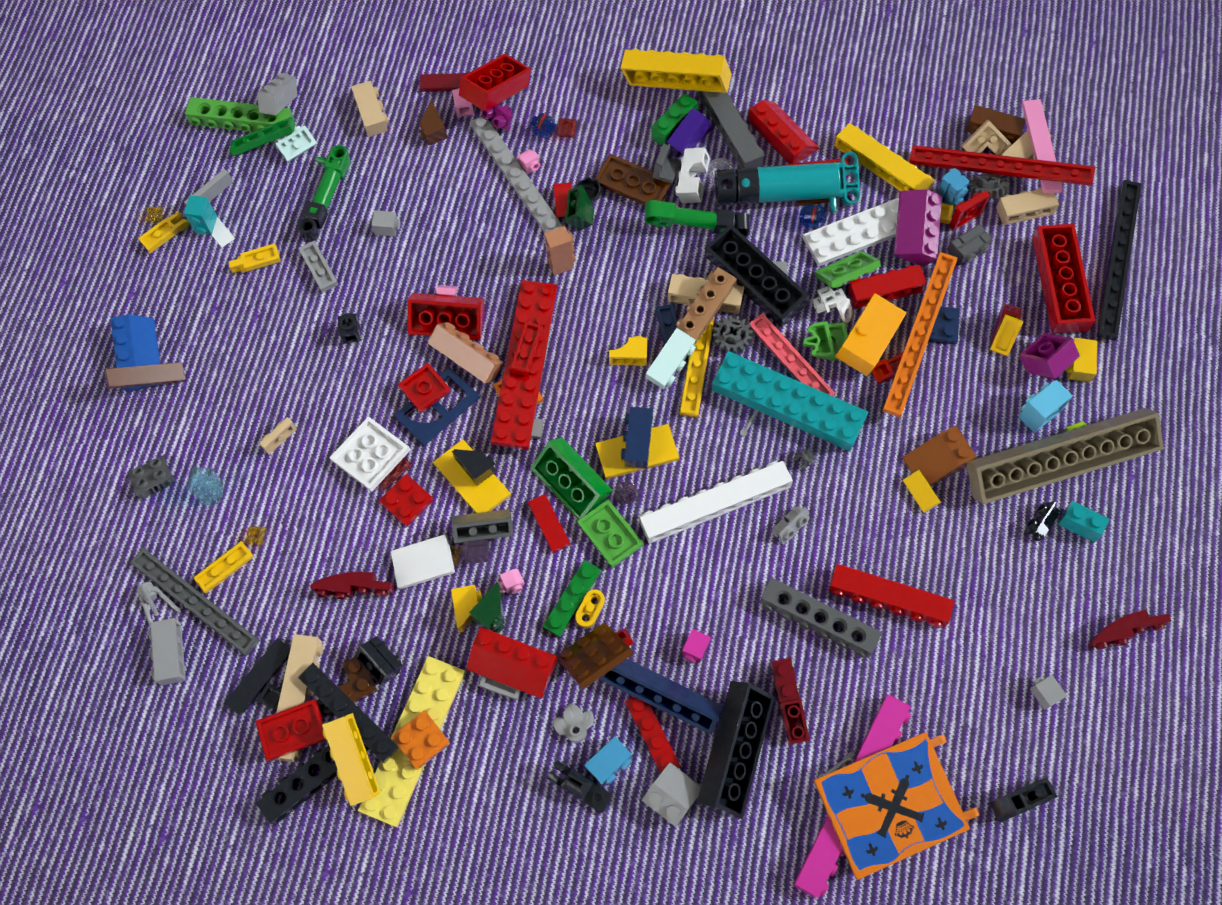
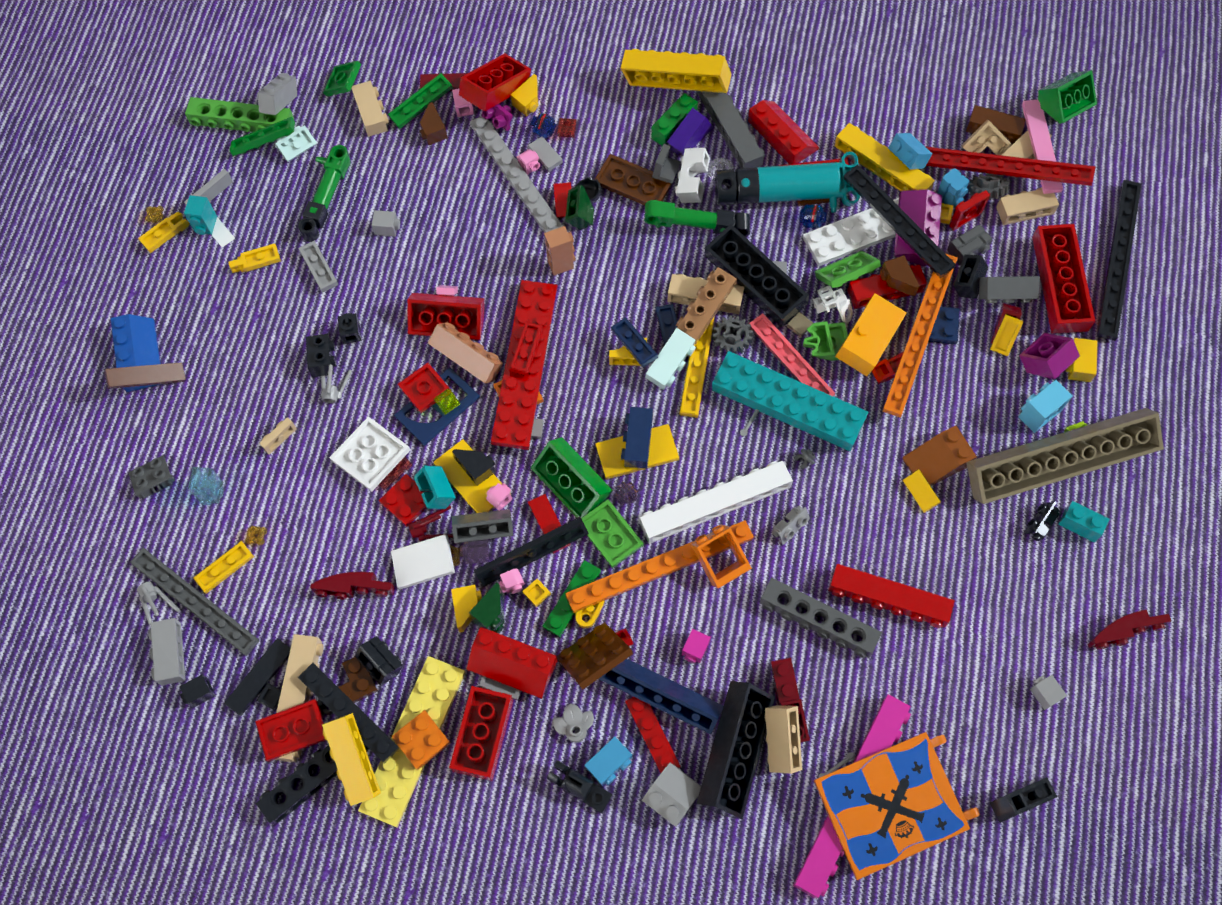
(197, 691): none -> black brick
(320, 354): none -> black brick
(329, 392): none -> light grey plant
(342, 78): none -> green tile
(419, 527): none -> dark red plant
(420, 100): none -> green plate
(434, 480): none -> teal piece
(446, 401): none -> clear neon green tile
(481, 733): none -> red brick
(499, 496): none -> bright pink plate
(526, 96): none -> yellow slope
(531, 551): none -> black plate
(536, 592): none -> yellow plate
(546, 154): none -> light grey tile
(634, 342): none -> dark blue tile
(650, 570): none -> orange plate
(732, 571): none -> orange window
(783, 739): none -> tan brick
(799, 324): none -> dark tan tile
(899, 221): none -> black plate
(899, 276): none -> reddish brown slope
(910, 151): none -> dark azure brick
(968, 276): none -> black brick
(1009, 288): none -> dark grey brick
(1068, 96): none -> green slope

